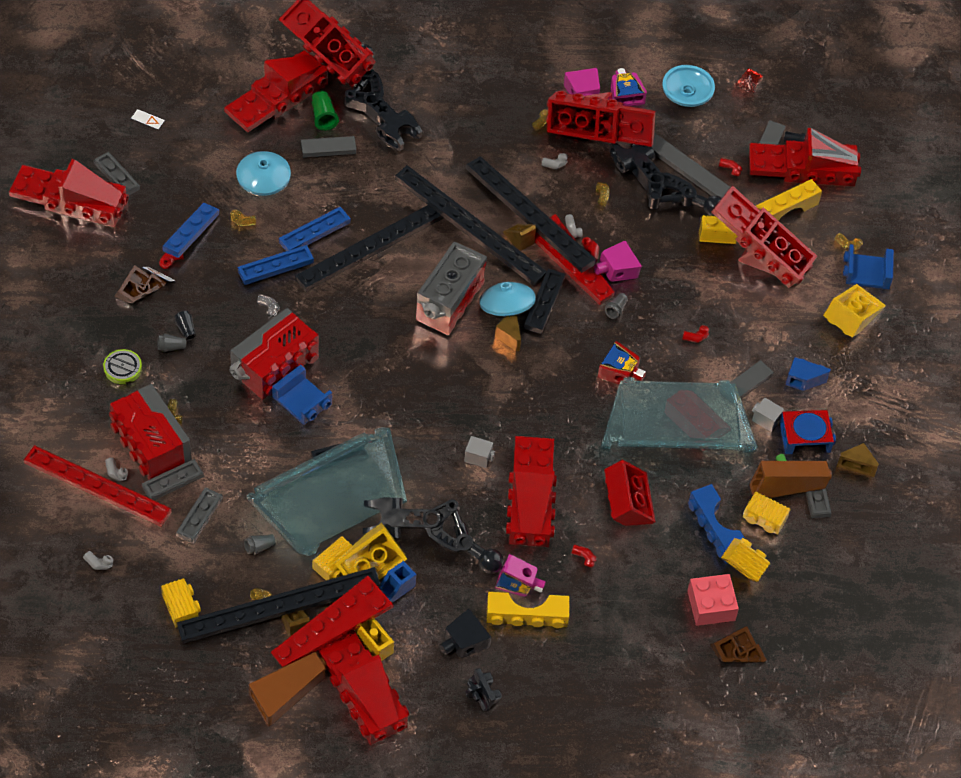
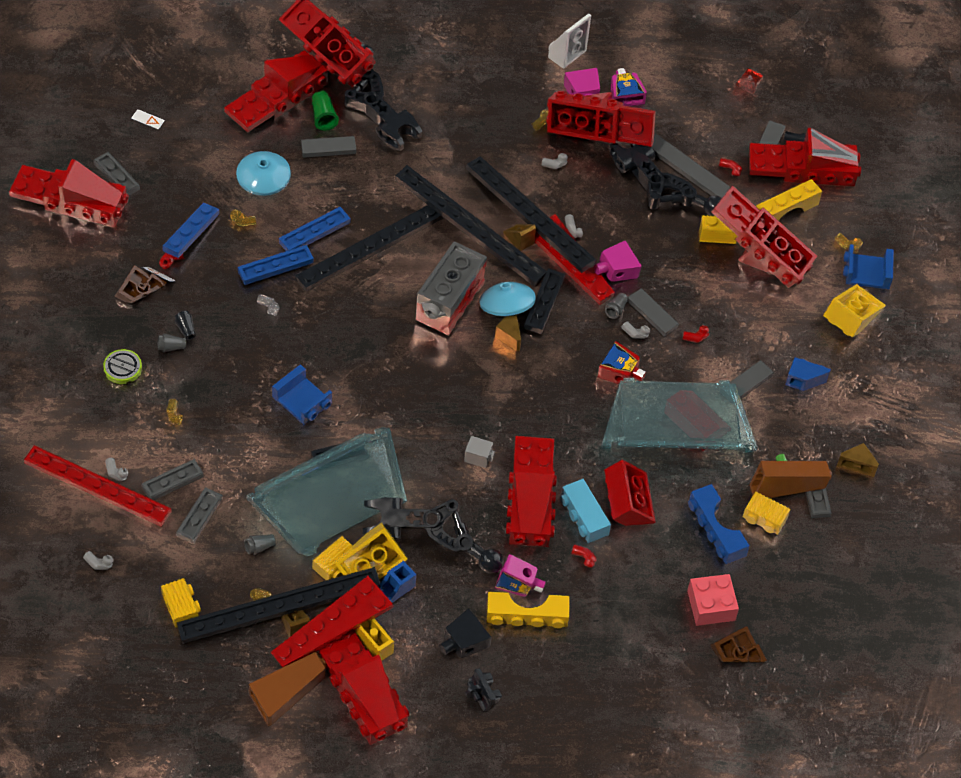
(150, 432): red piece -> none
(274, 352): red piece -> none
(570, 43): none -> white slope
(585, 511): none -> medium azure brick
(591, 247): red arm -> none
(605, 192): clear yellow arm -> none
(641, 333): none -> light grey arm
(653, 312): none -> dark grey tile
(688, 85): medium azure dish -> none
(745, 559): yellow brick -> none
(767, 414): light grey brick -> none
(806, 429): panel -> none

